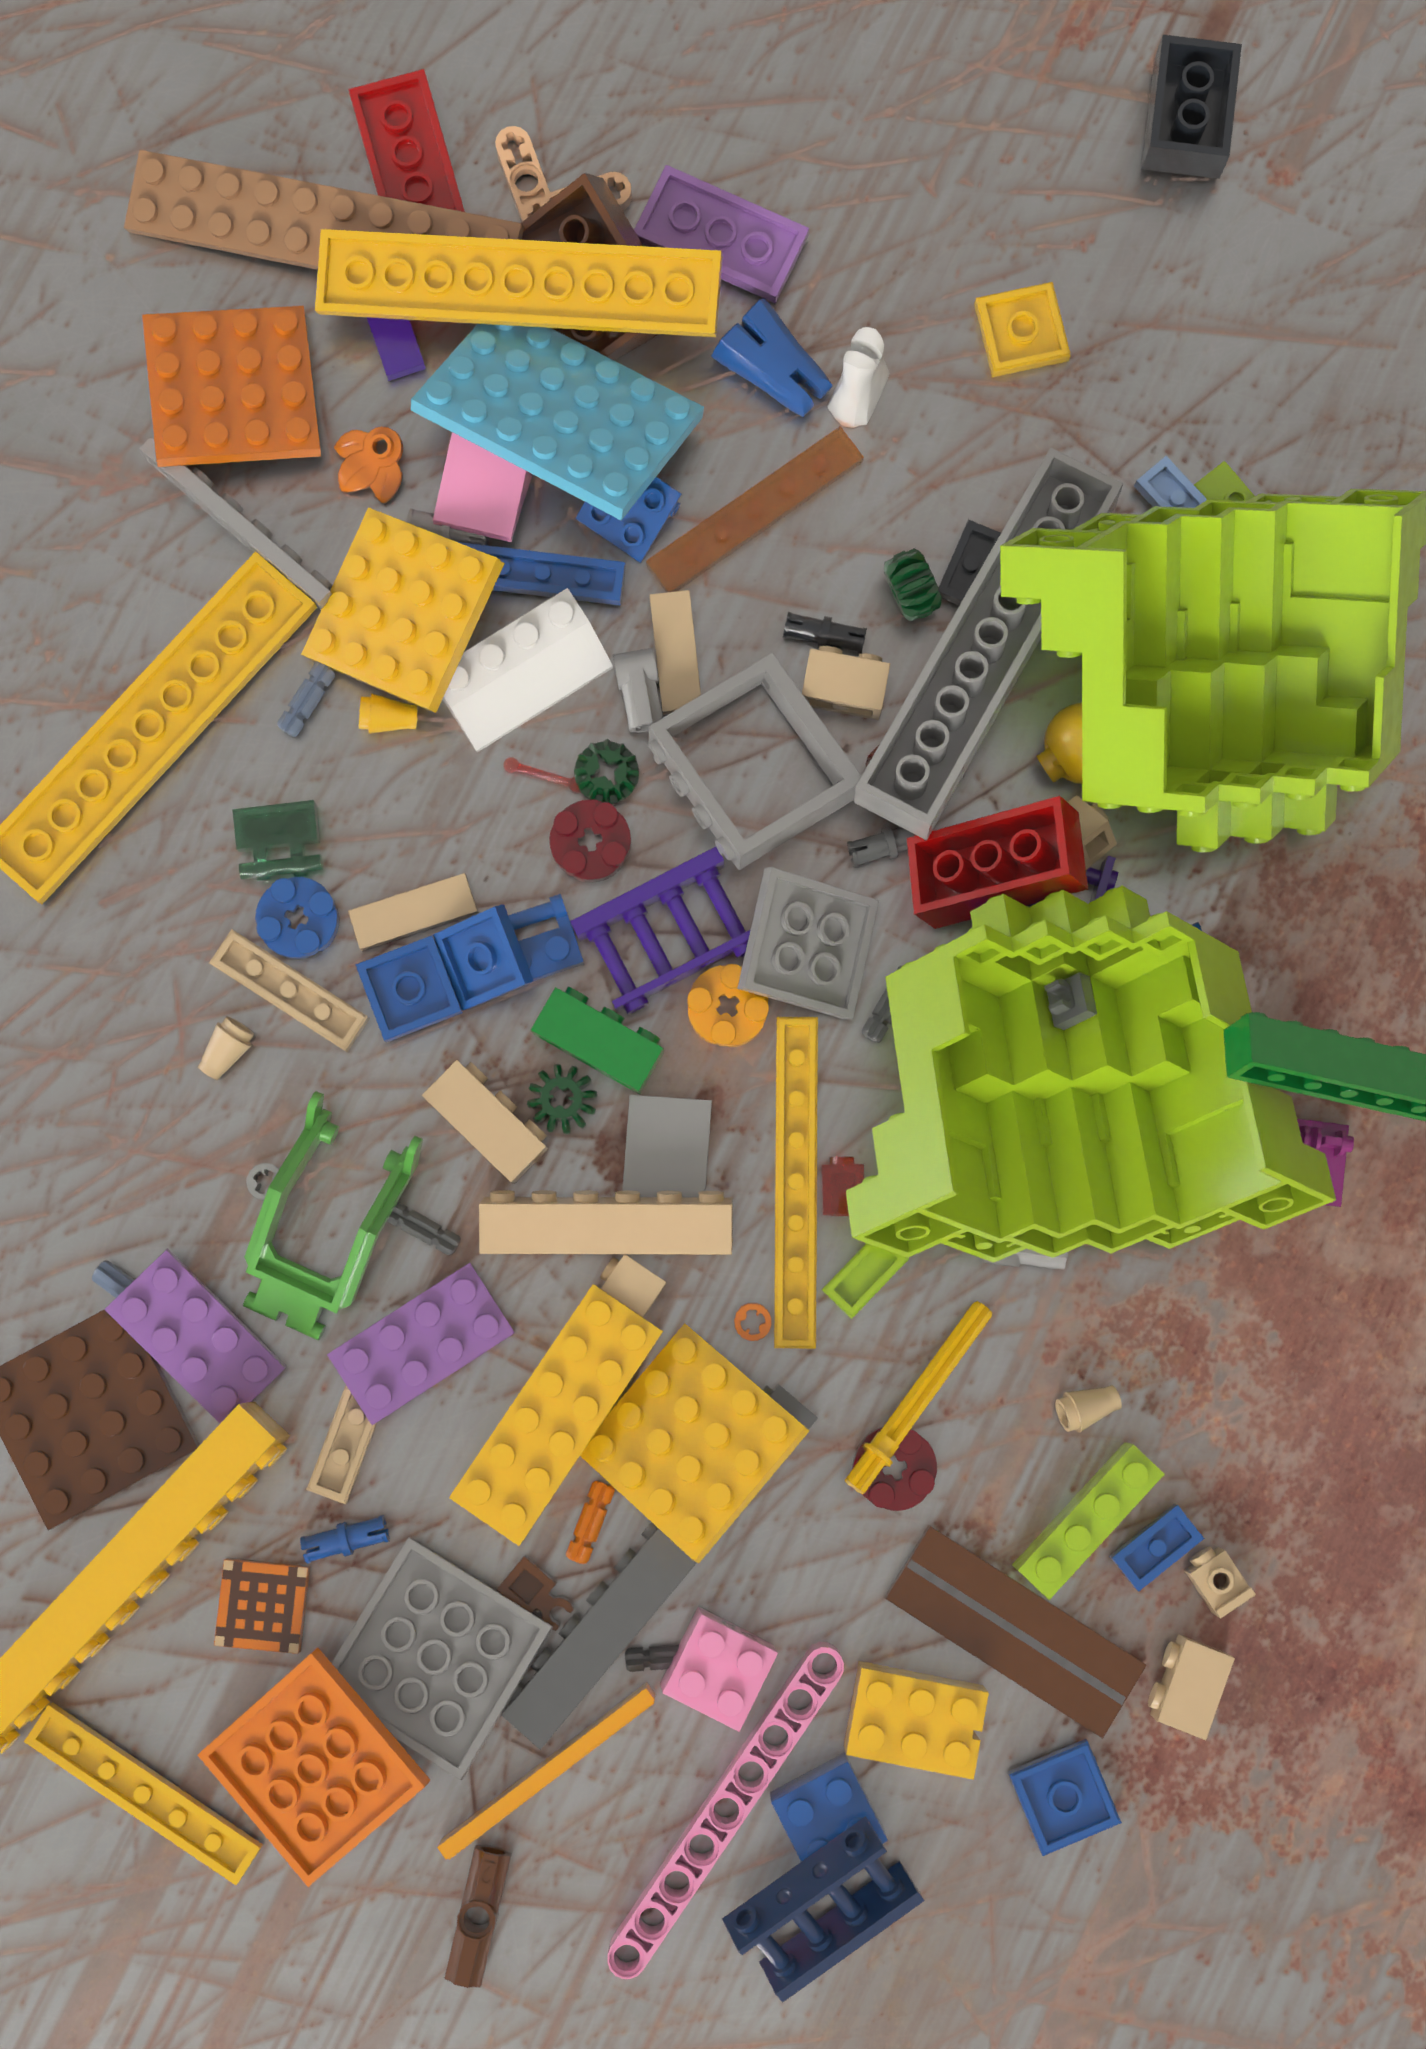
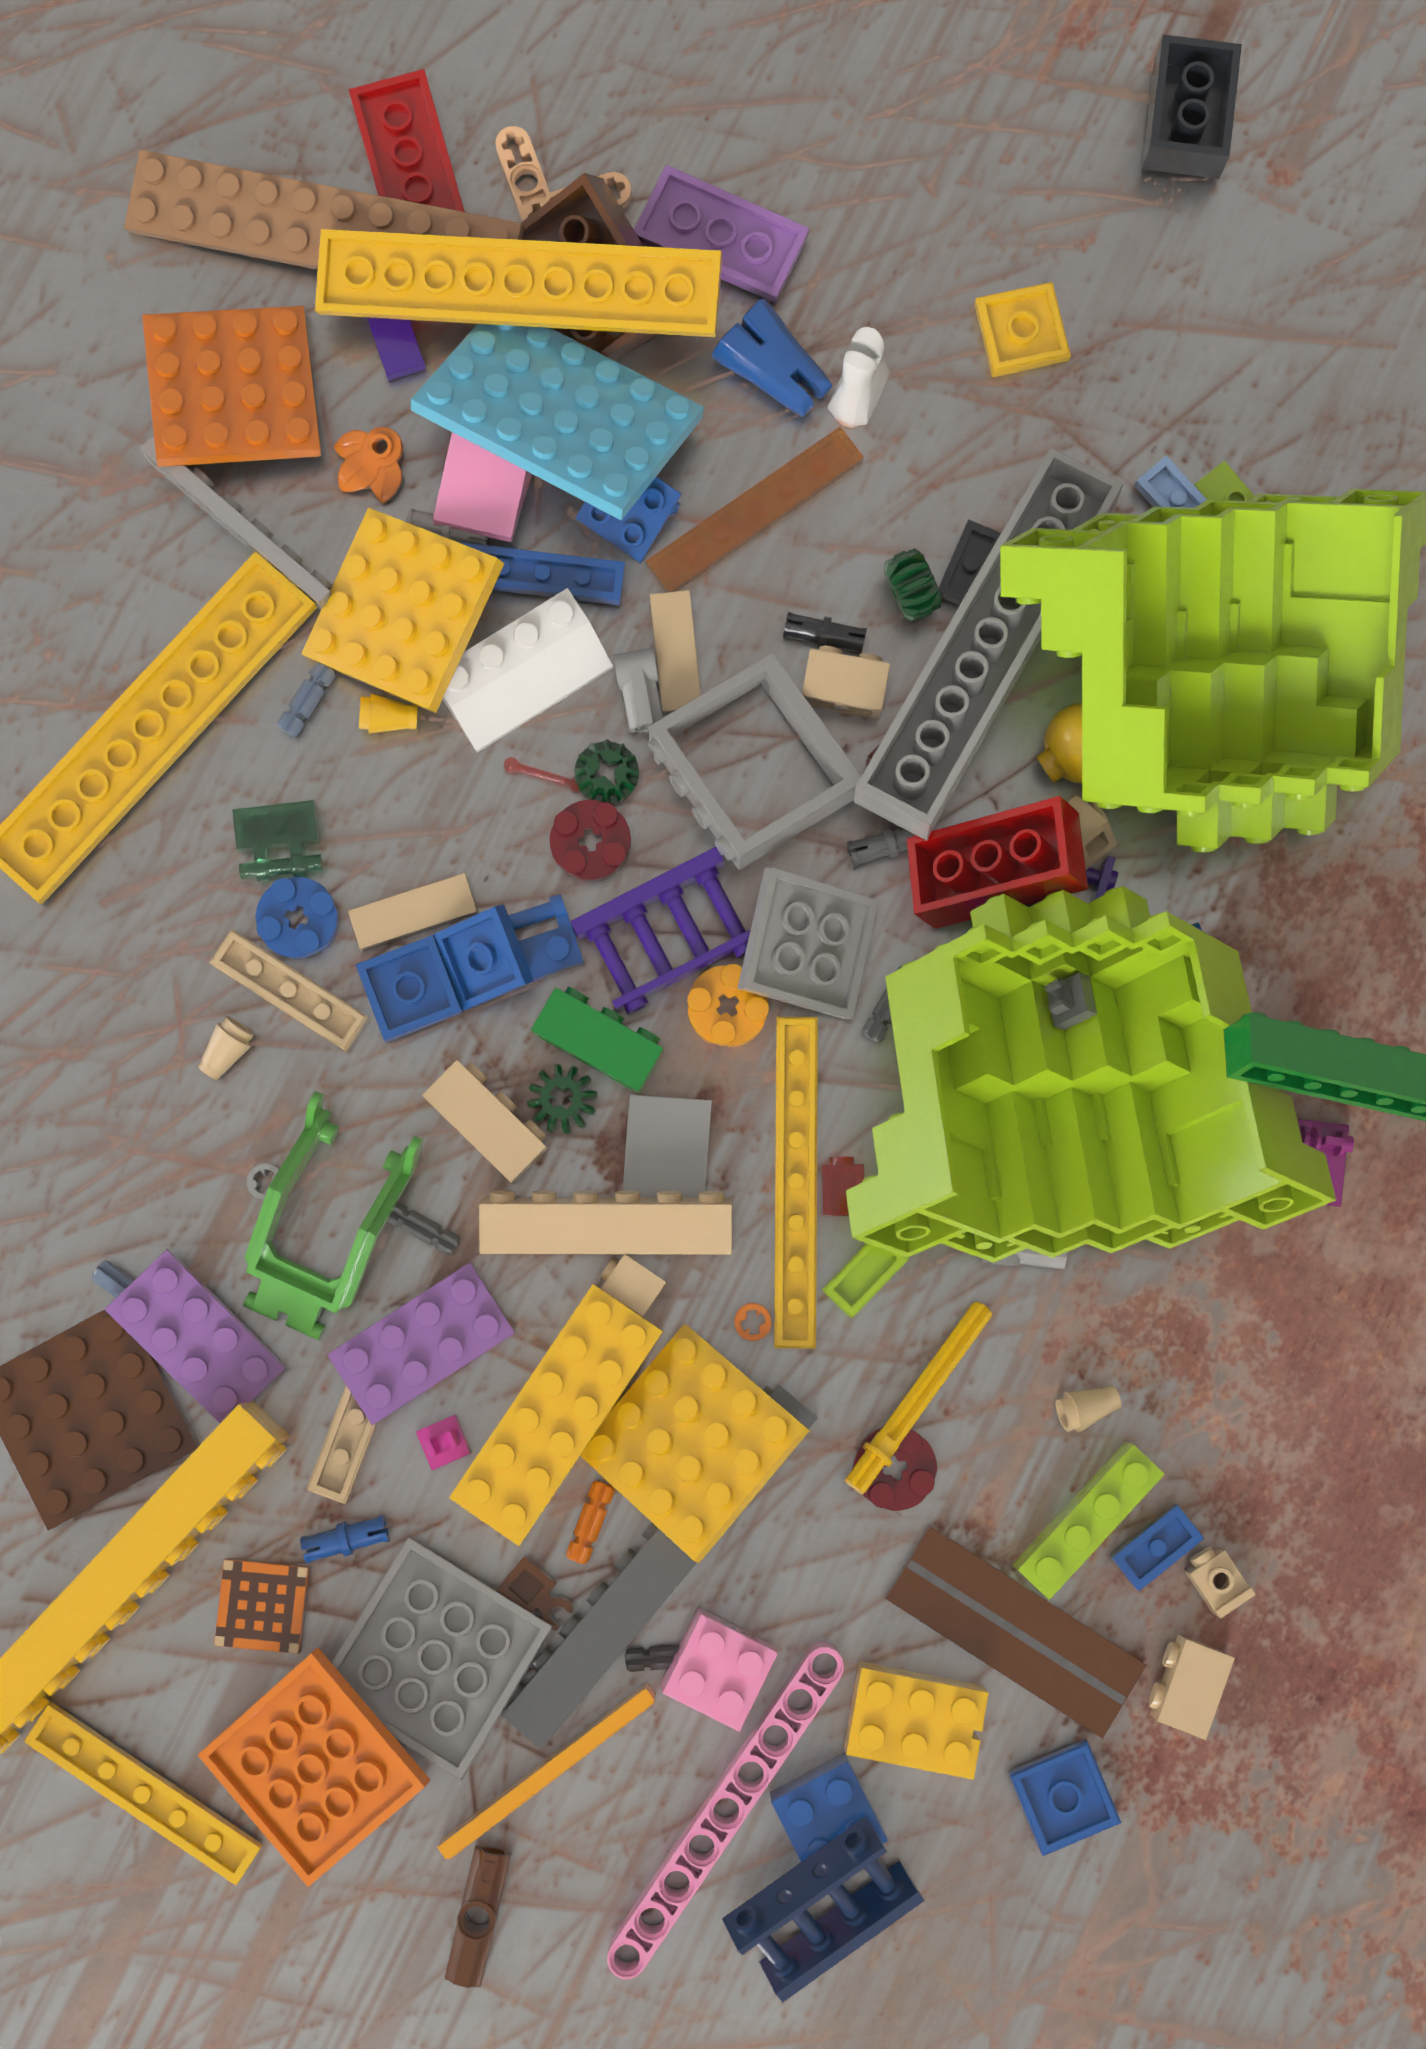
(443, 1442): none -> dark pink tile

